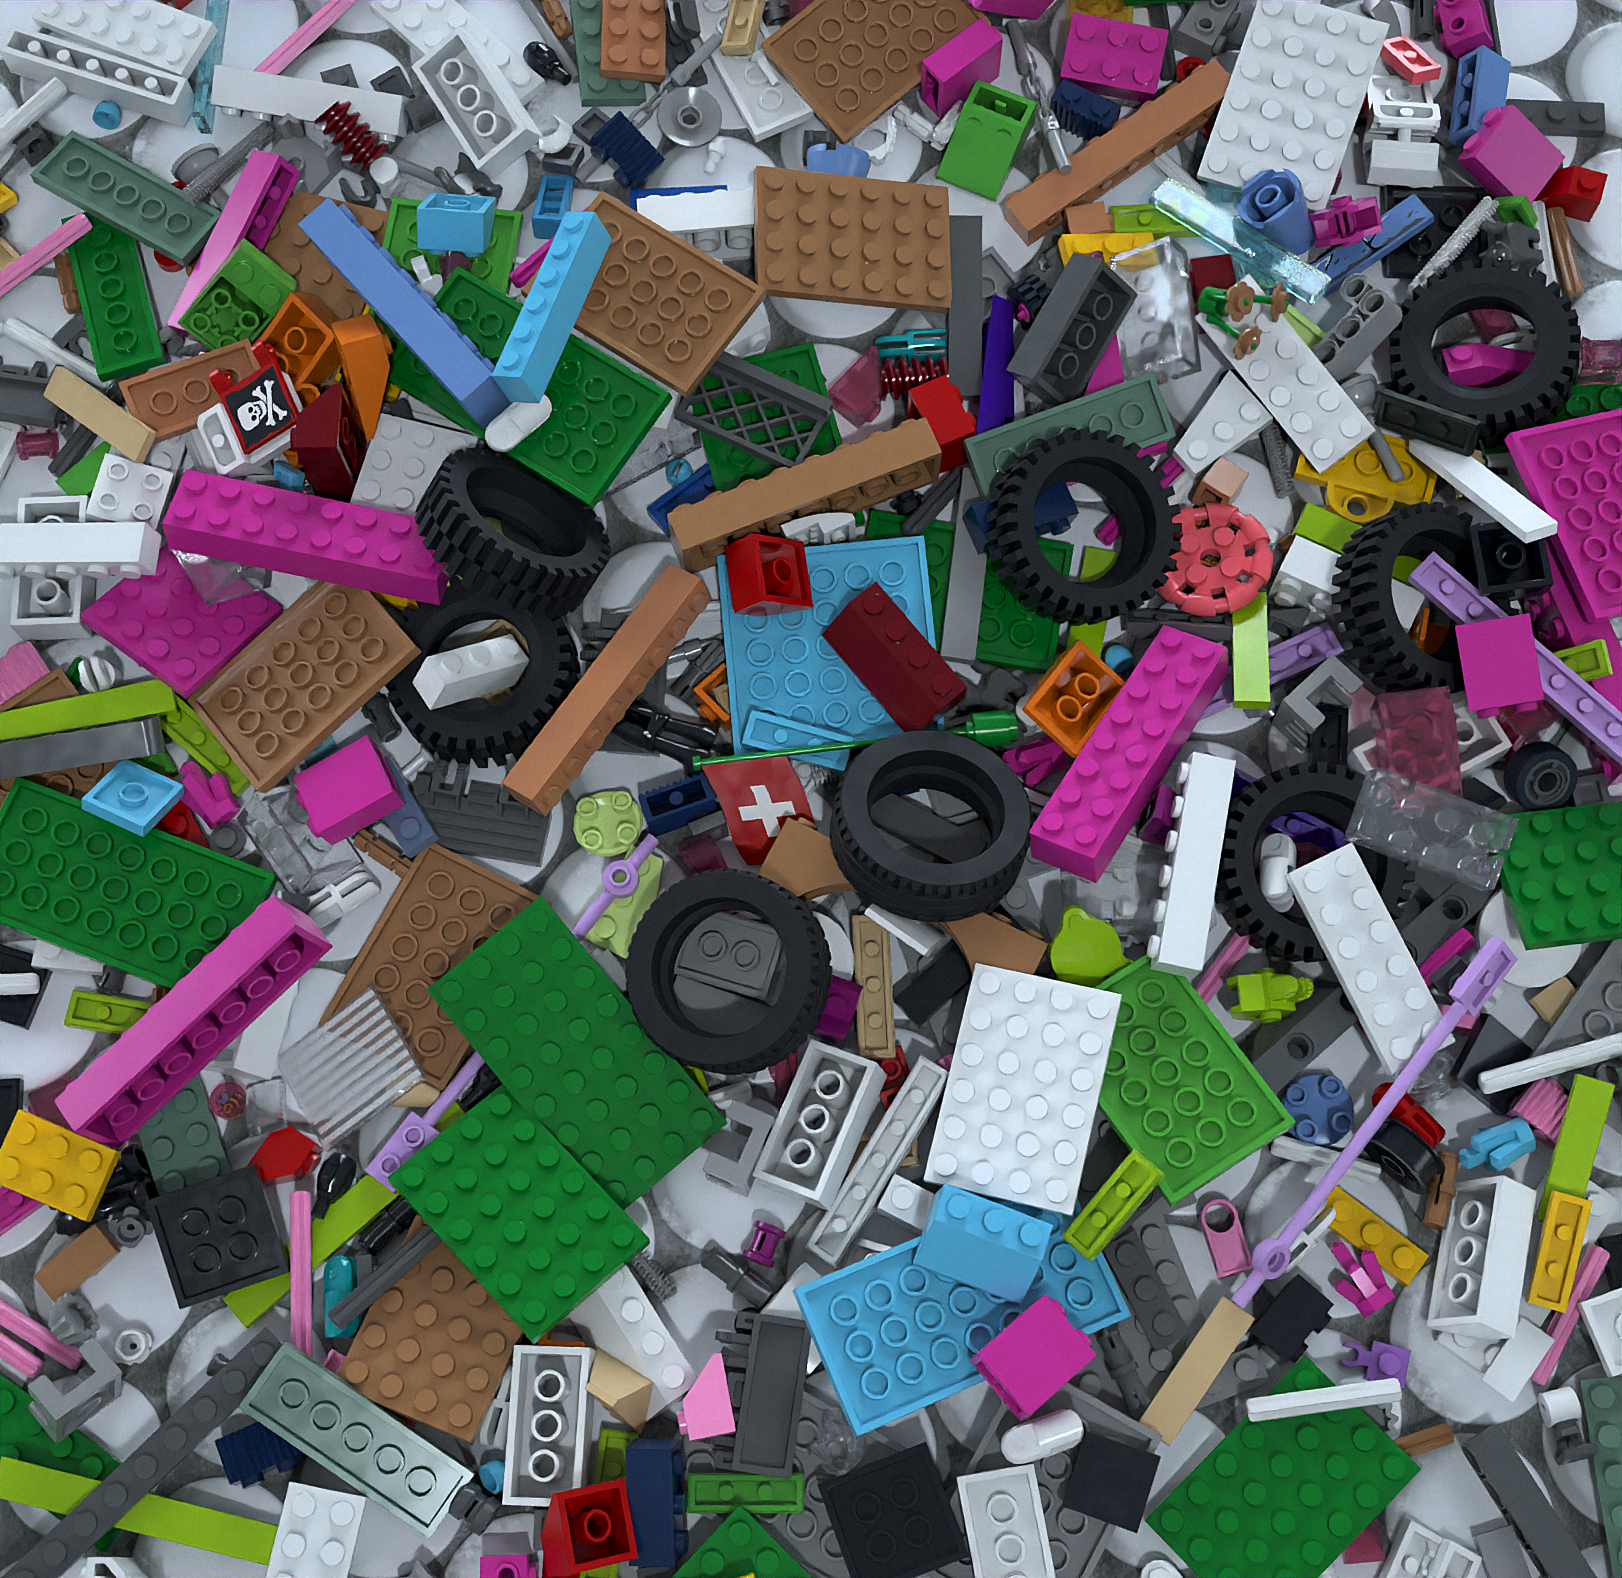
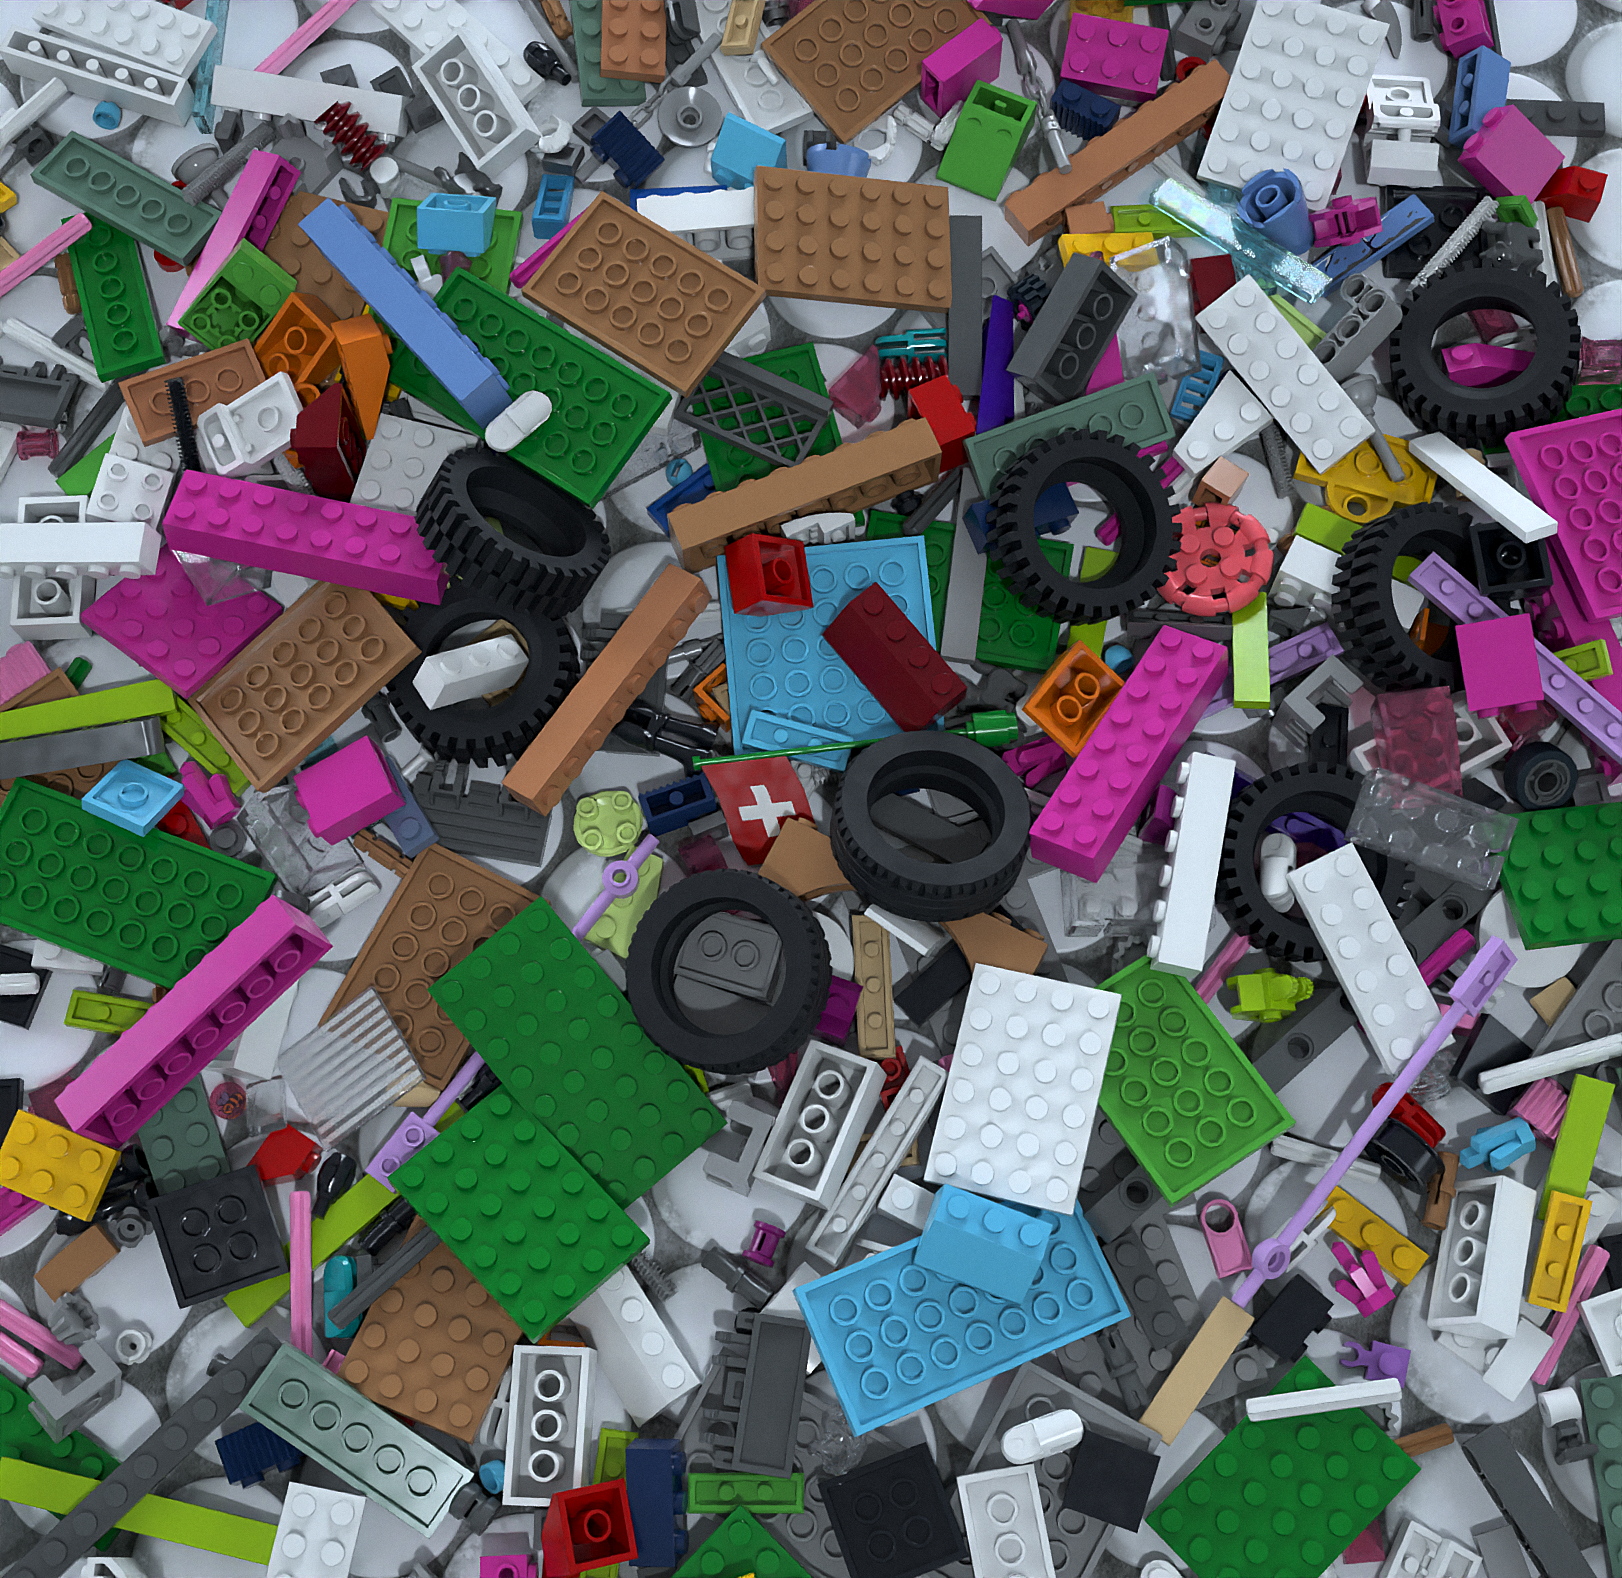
(99, 674): white arm -> none
(100, 414): tan tile -> none
(183, 423): none -> black axle
(228, 131): none -> flat silver plate
(258, 404): flag -> none
(288, 476): medium azure tile -> none
(552, 307): medium azure brick -> none
(620, 1390): tan slope -> none
(708, 1404): bright pink slope -> none
(741, 149): none -> medium azure slope
(1033, 1356): dark pink brick -> none
(1085, 949): lime tile -> none
(1113, 1205): lime tile -> none
(1211, 368): none -> dark azure slope
(1238, 302): medium nougat plant -> none
(1320, 1109): medium blue dish -> none
(1410, 60): coral plate -> none
(1428, 422): pearl dark grey tile -> none
(1448, 974): dark grey plate -> none

